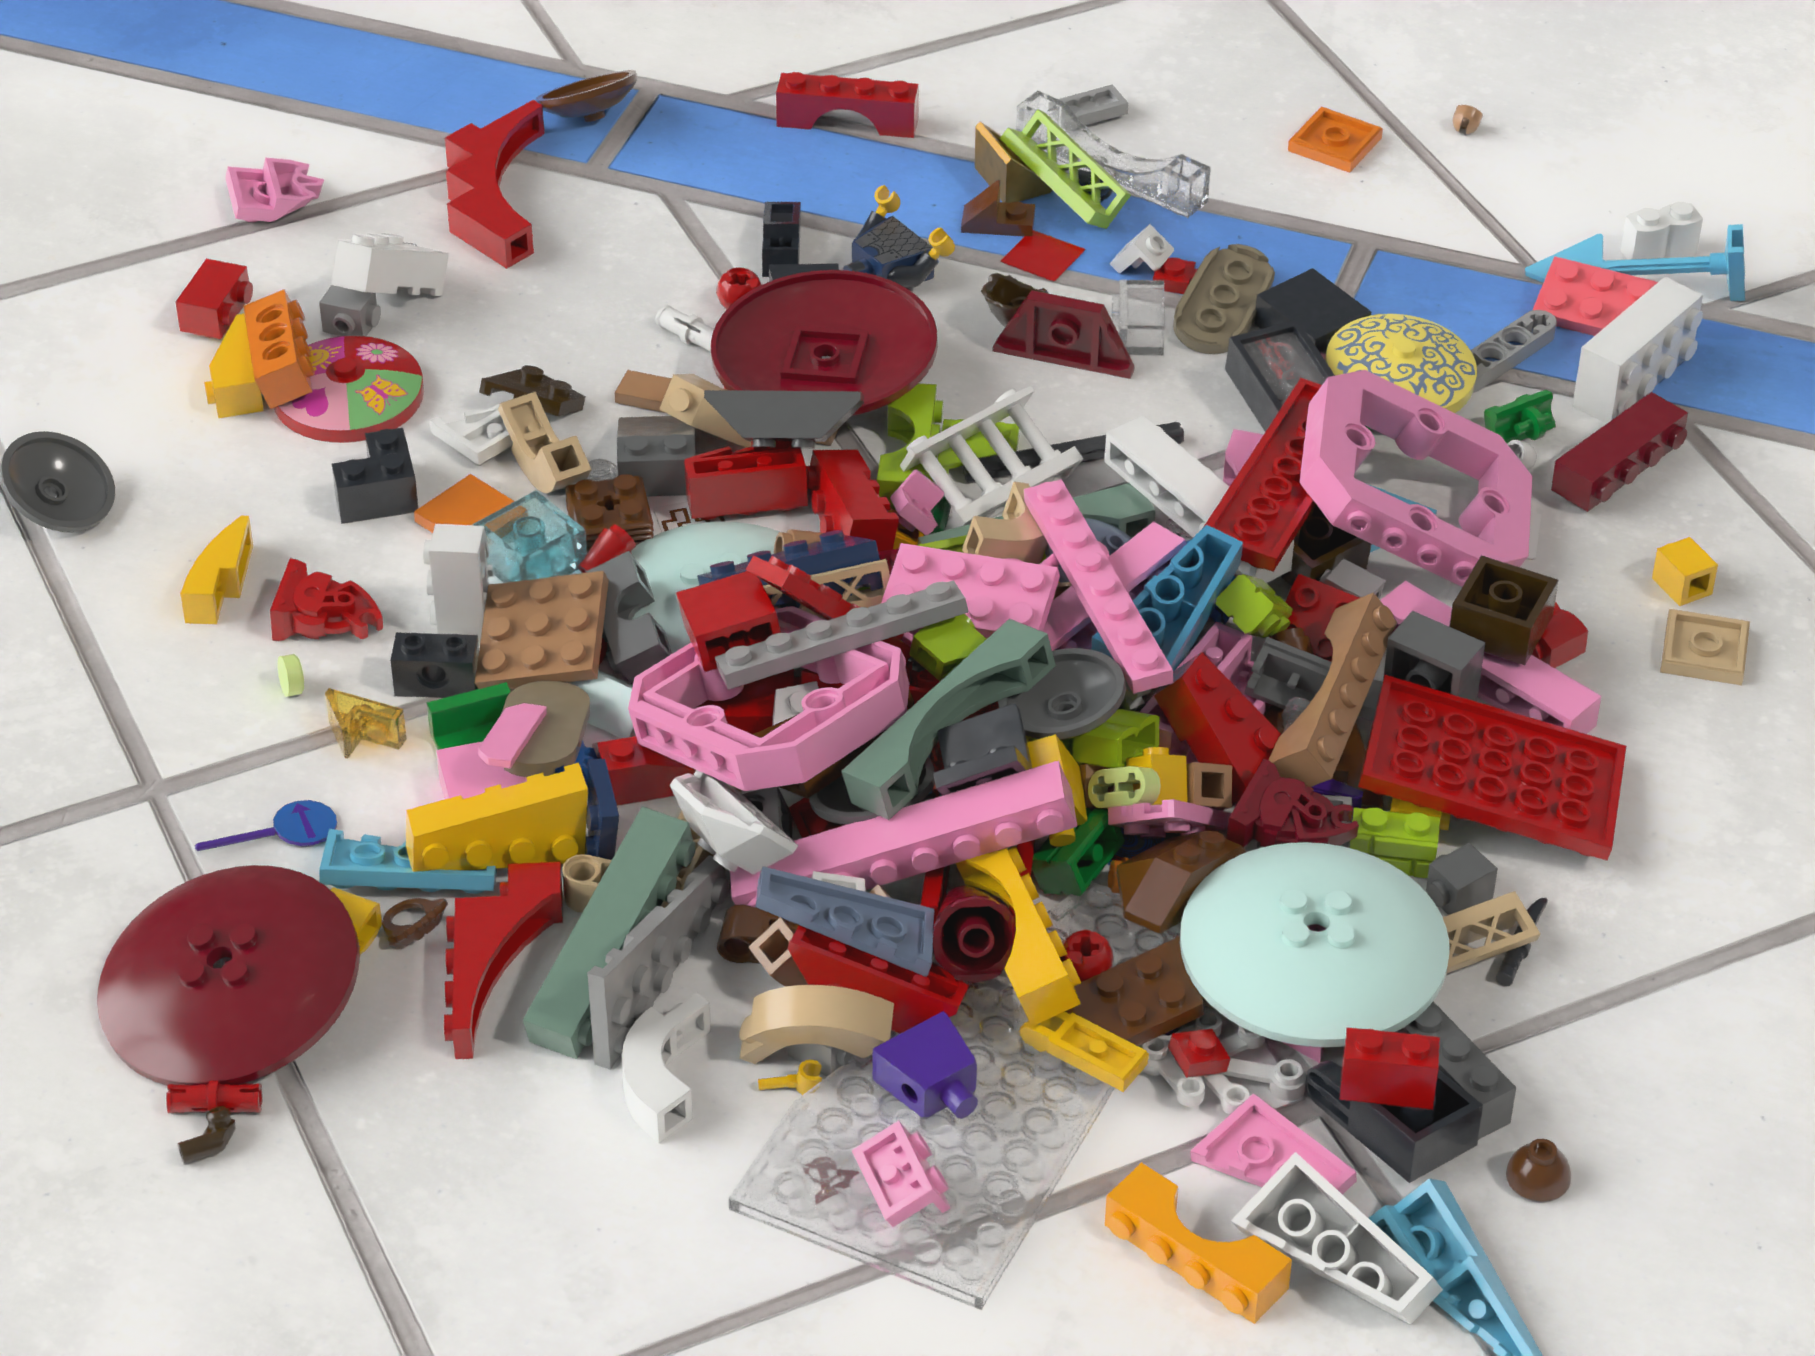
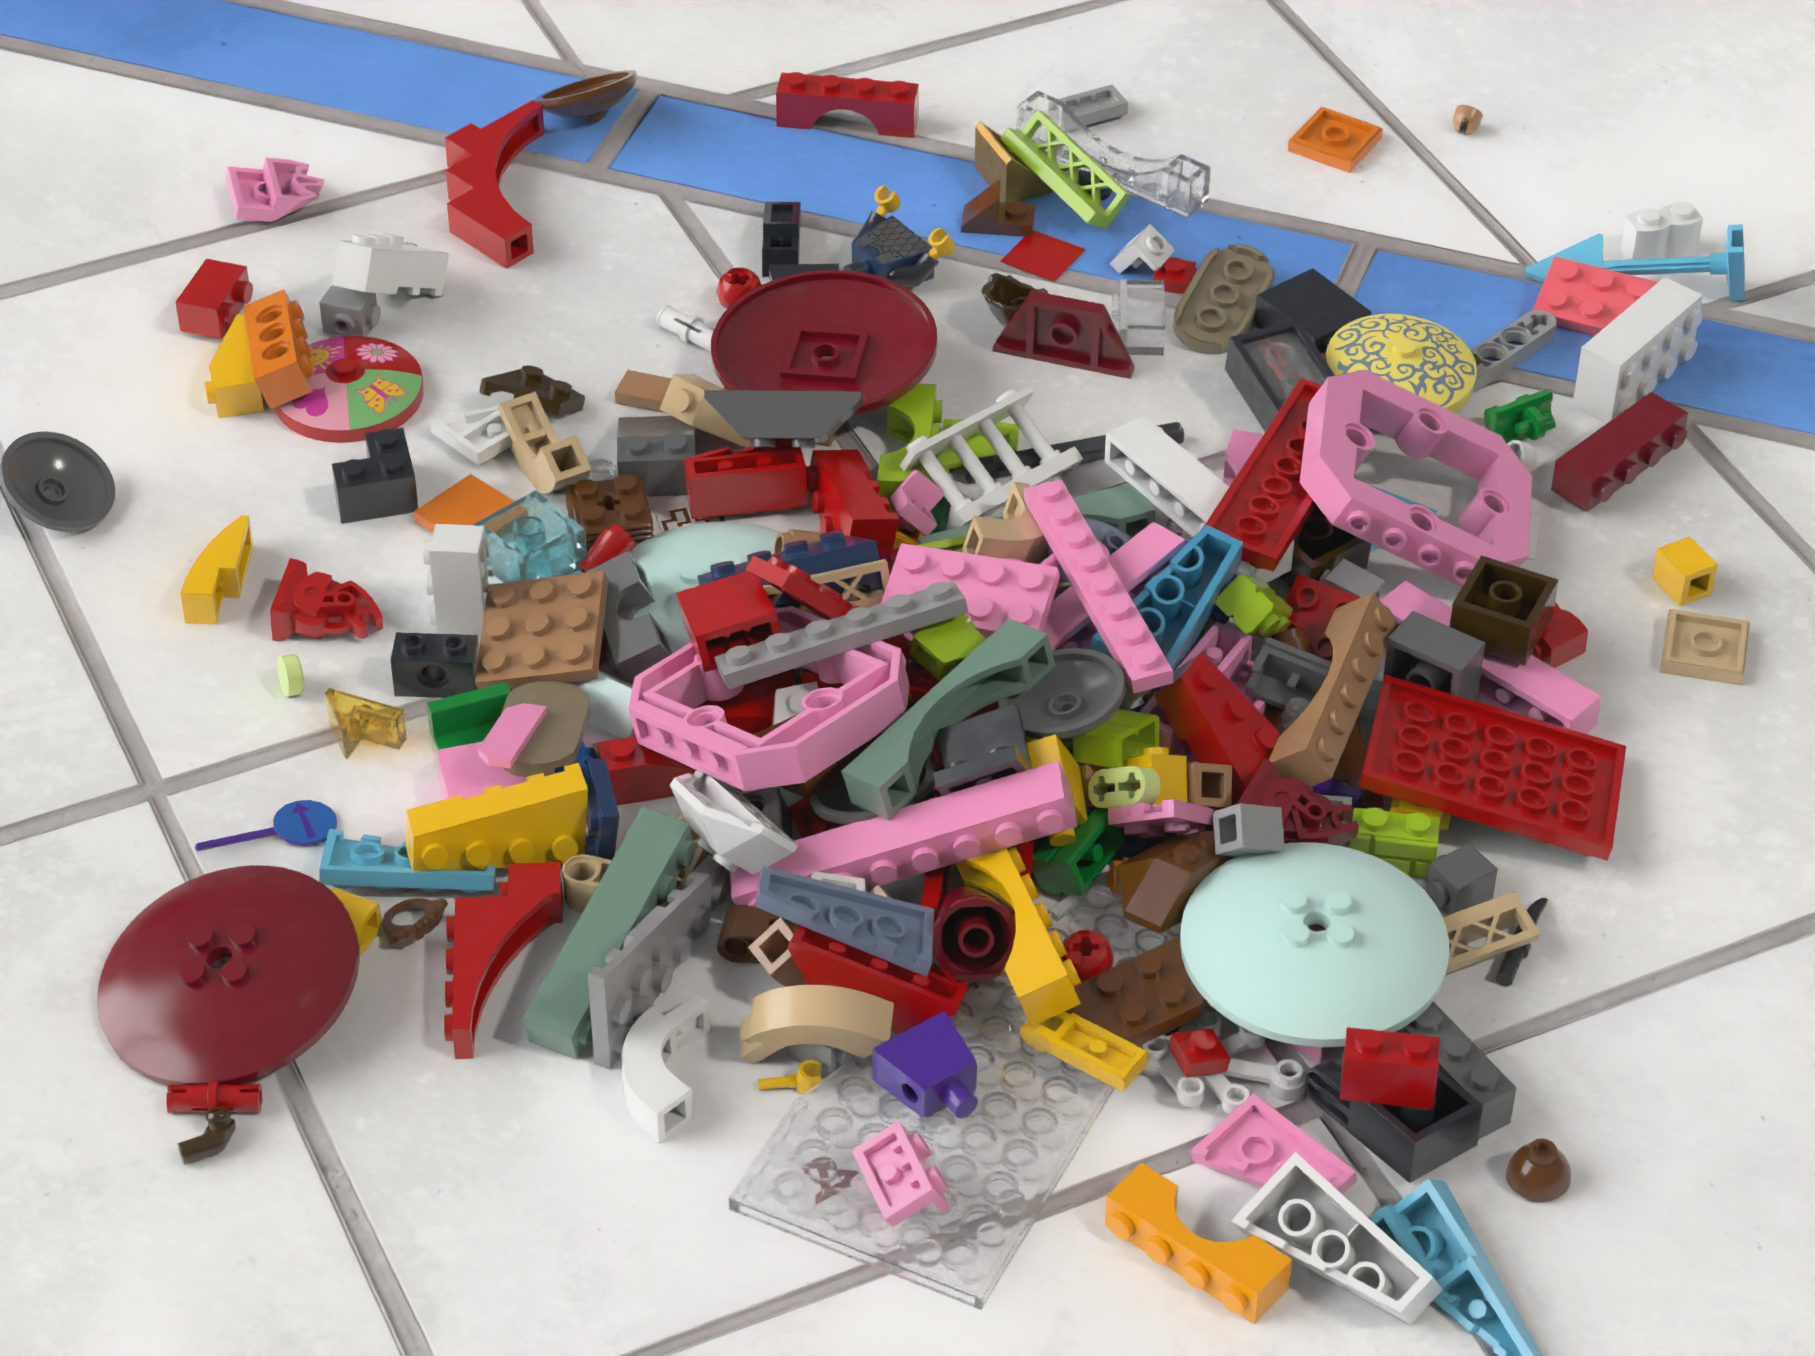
(1248, 830): none -> light grey brick

